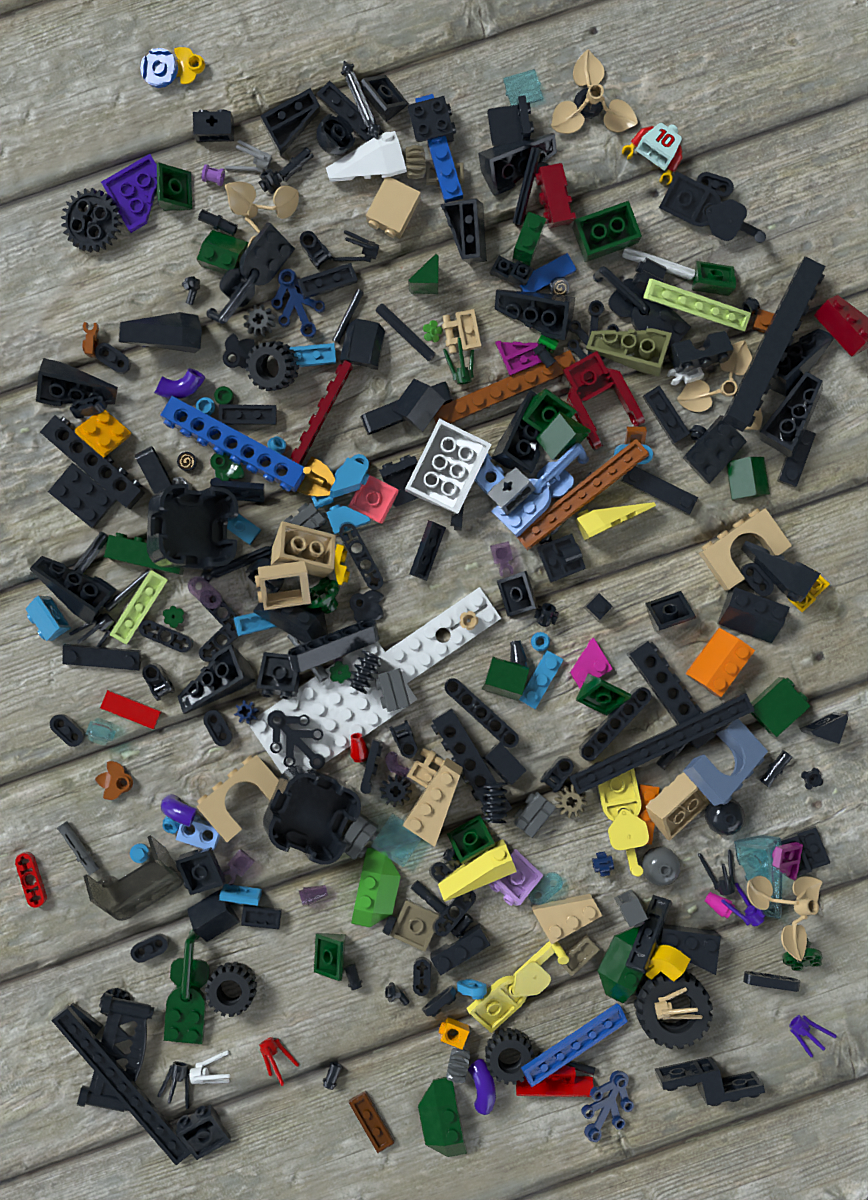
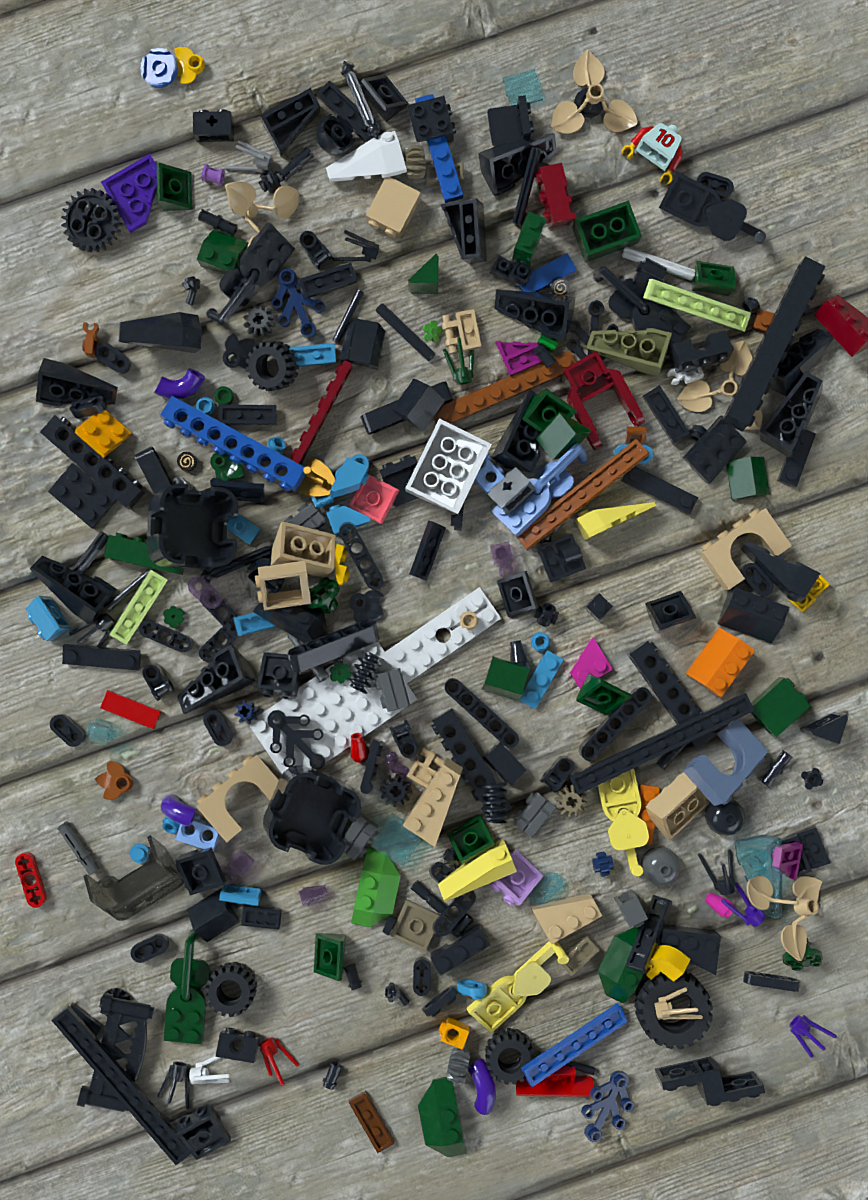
(226, 1047): none -> black brick

